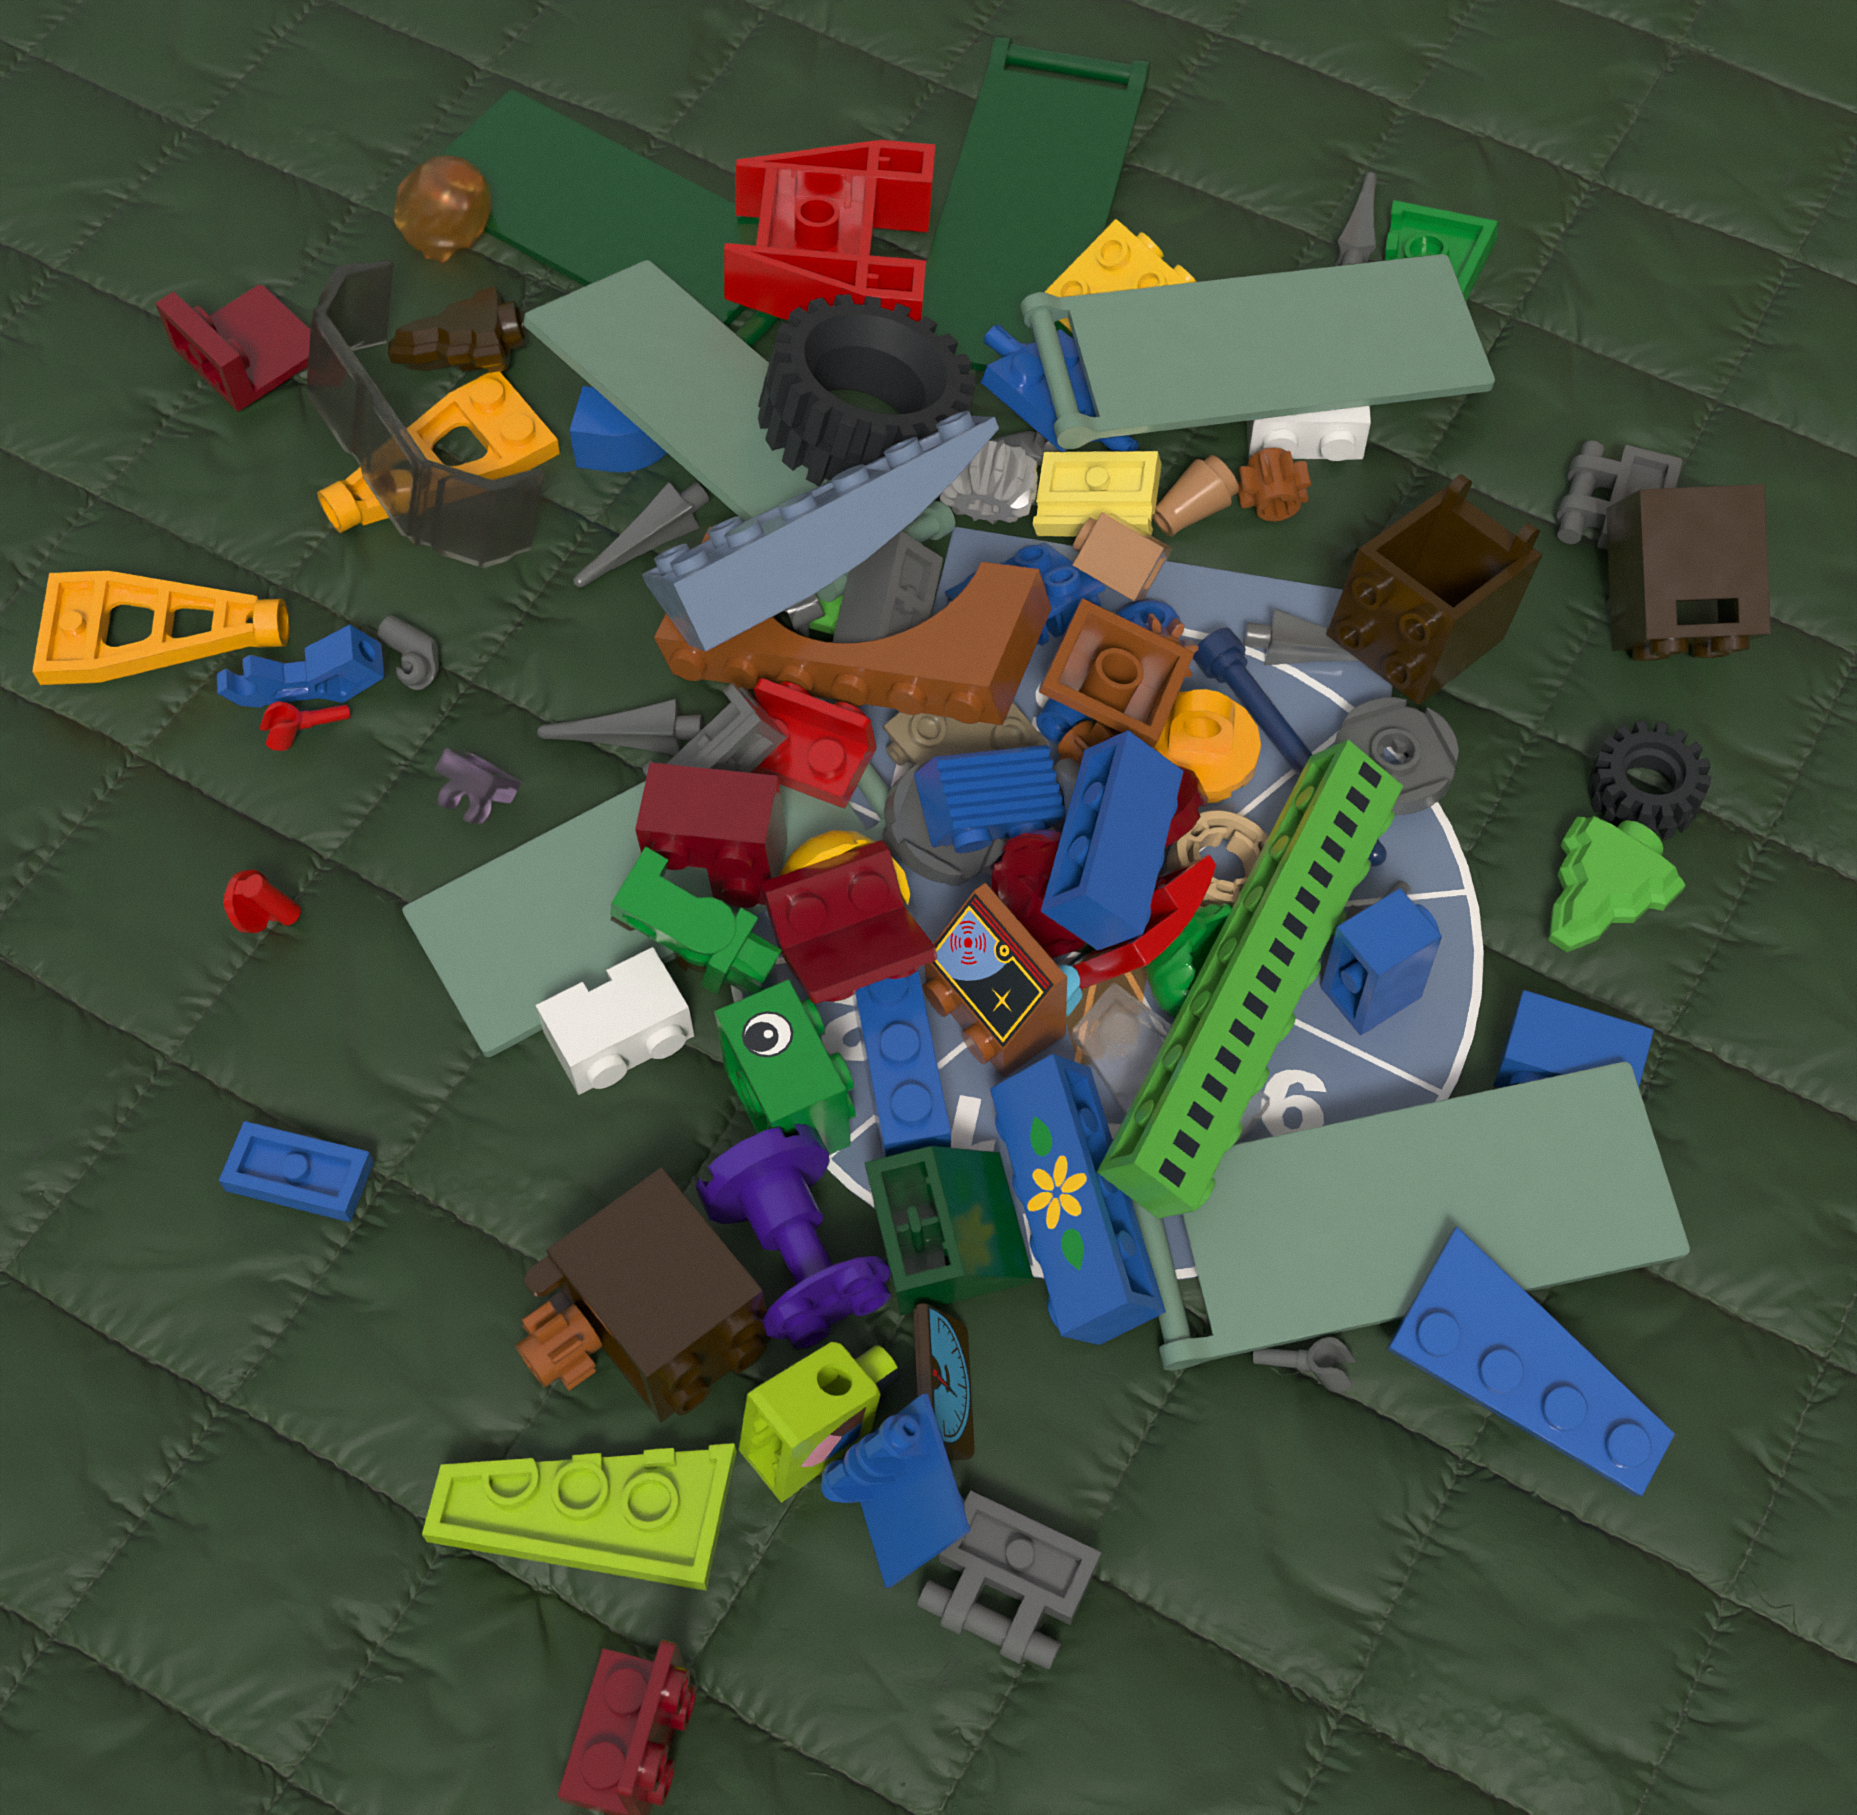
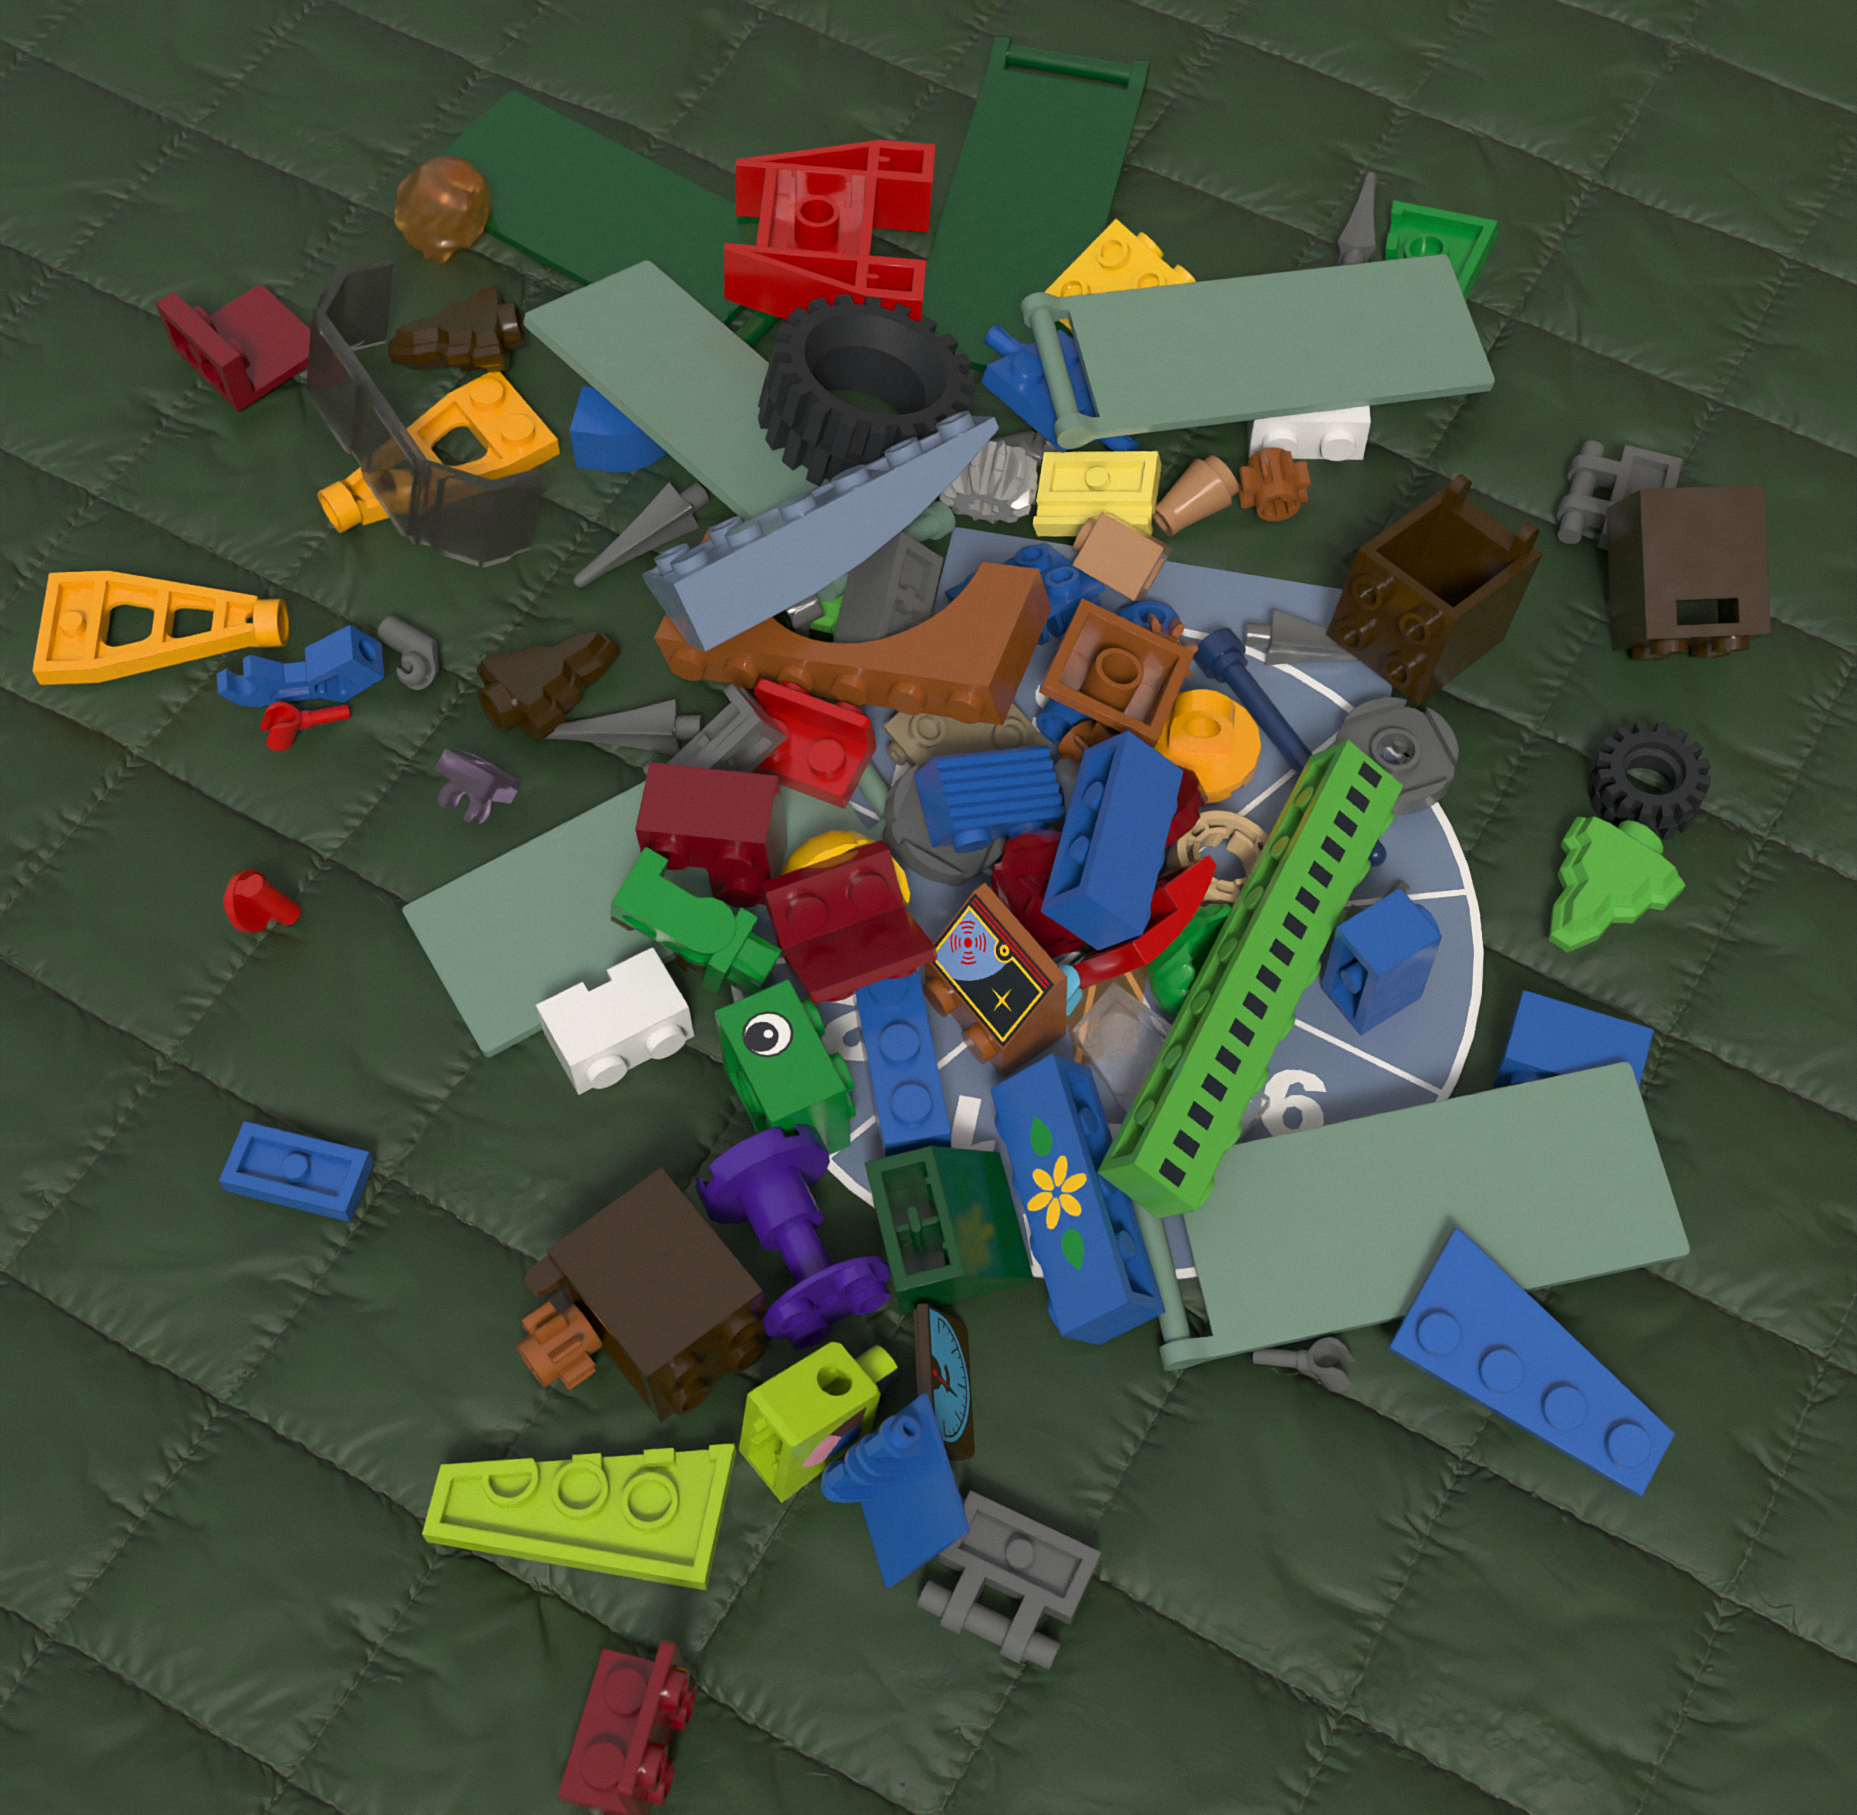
(542, 683): none -> dark brown rock

